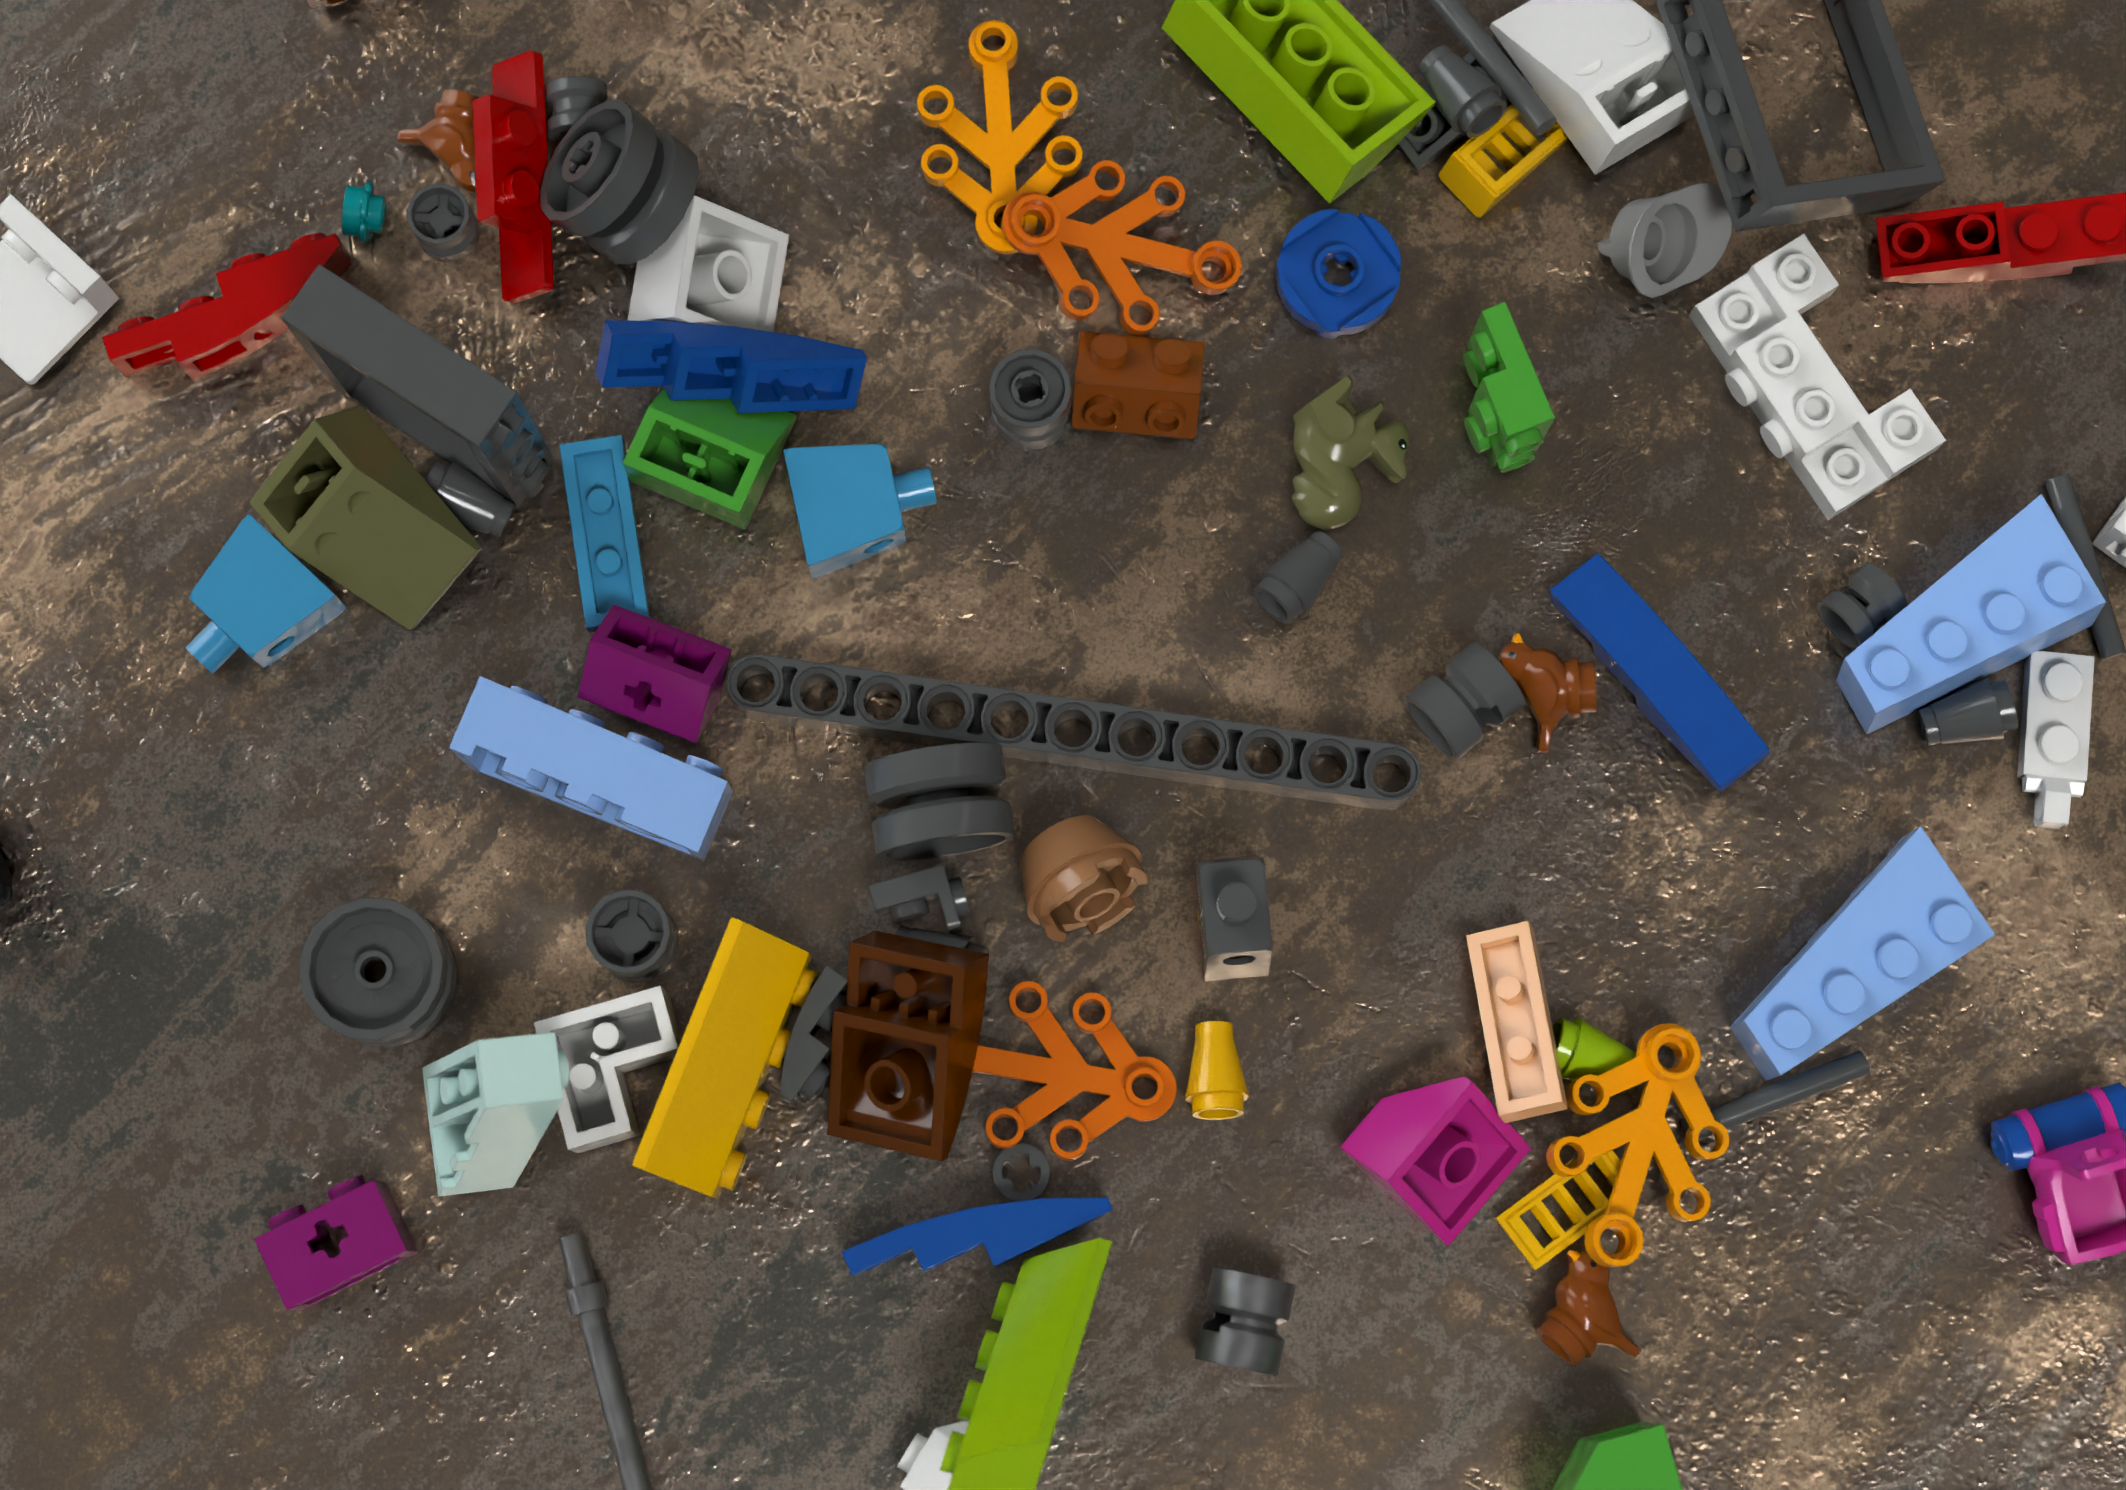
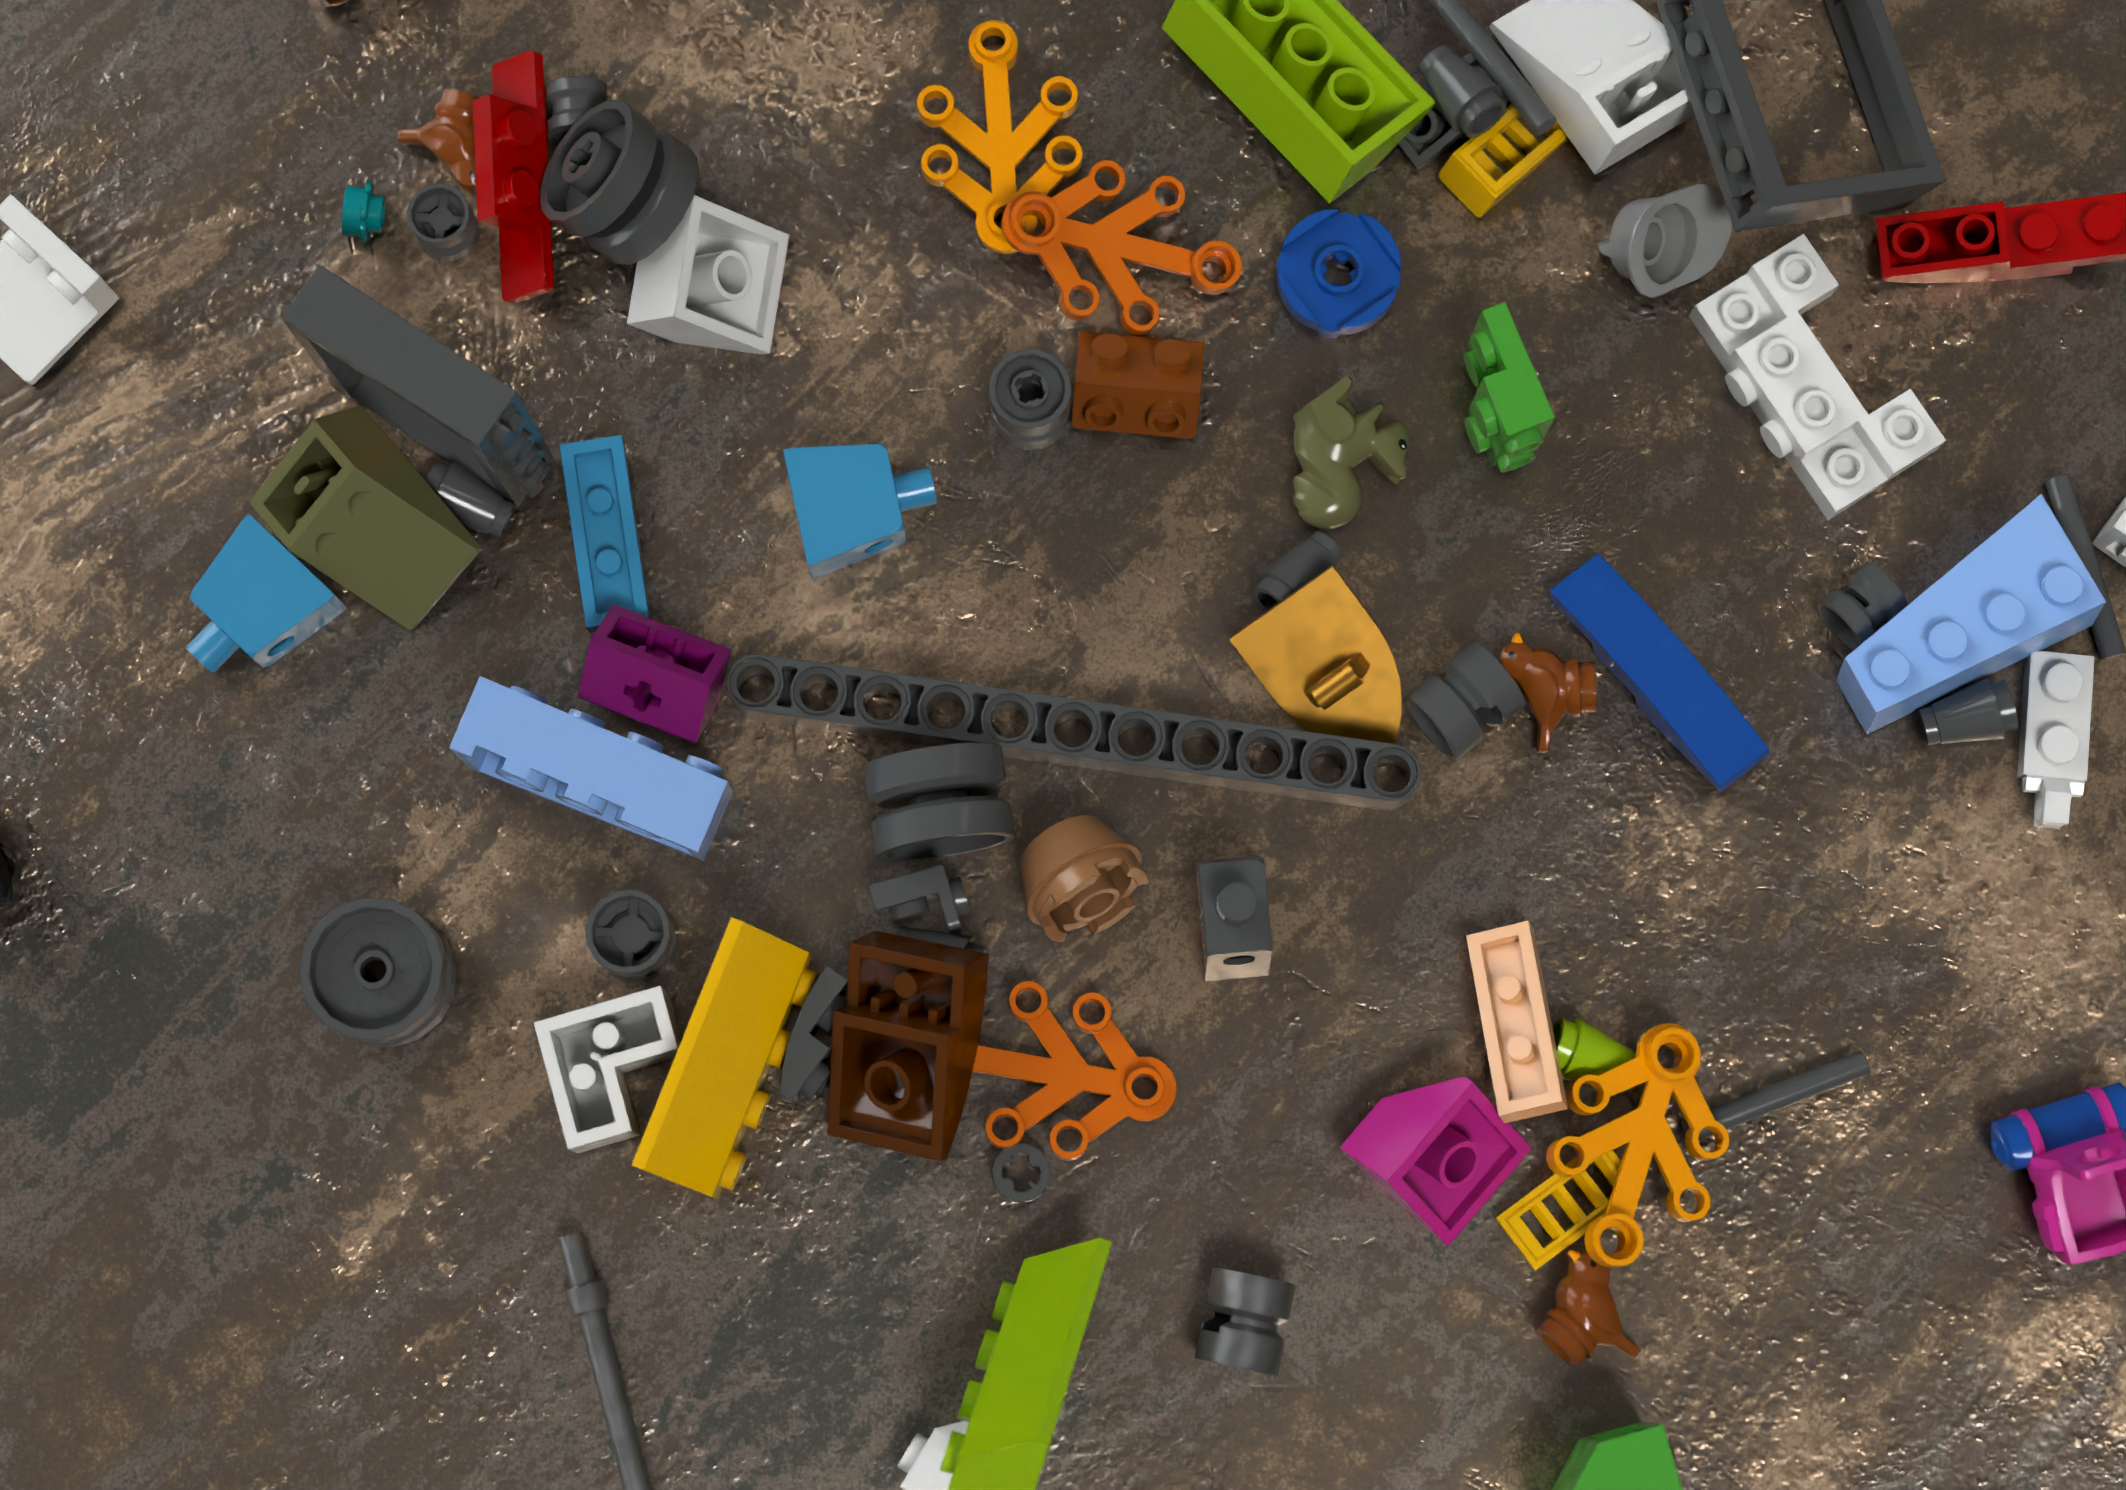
(222, 330): red slope -> none
(310, 1274): magenta brick -> none
(492, 1109): light aqua wedge -> none
(707, 454): bright green slope -> none
(724, 362): blue slope -> none
(1003, 1229): blue slope -> none
(1216, 1075): yellow cone -> none
(1326, 661): none -> pearl gold shield
(1875, 948): light blue wedge -> none

